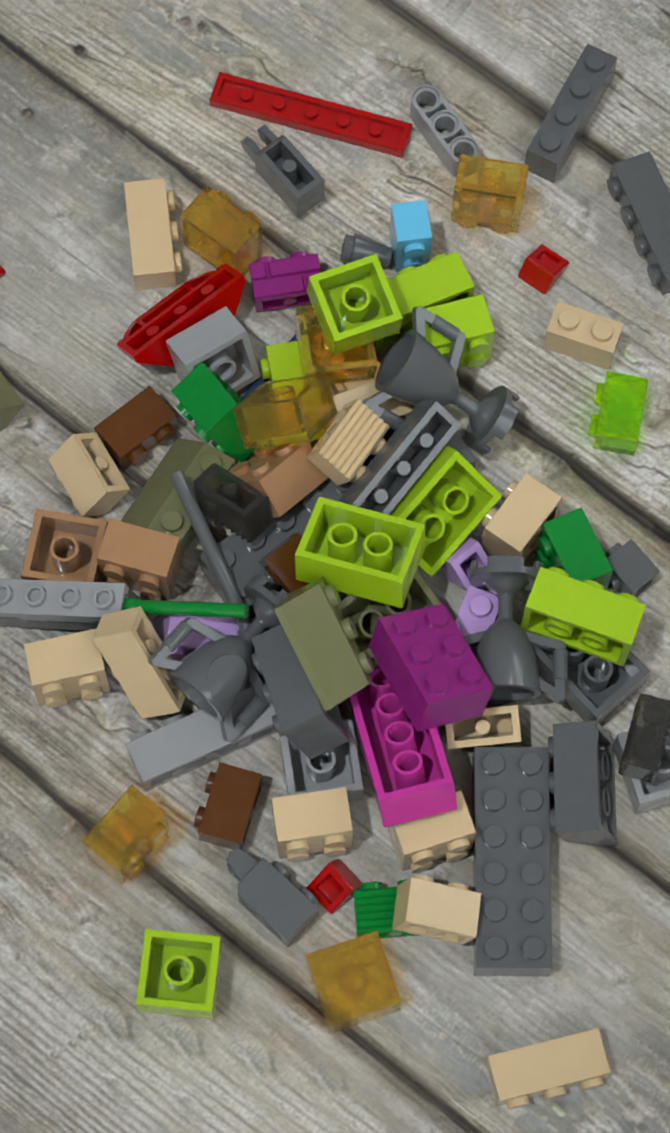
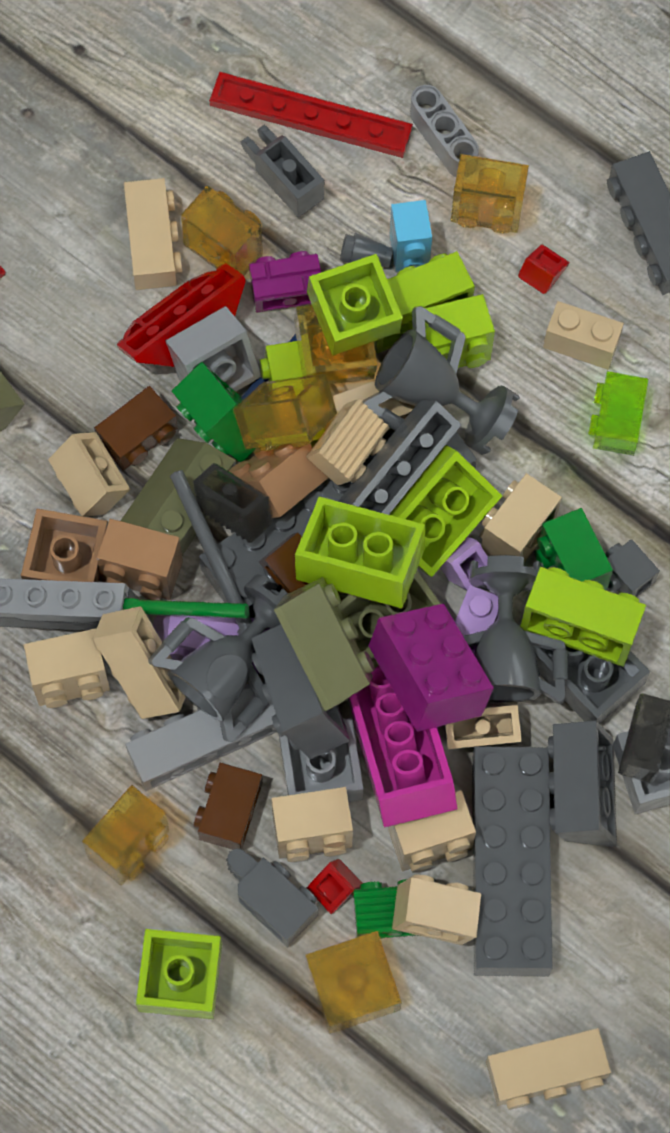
(570, 113): dark grey brick -> none

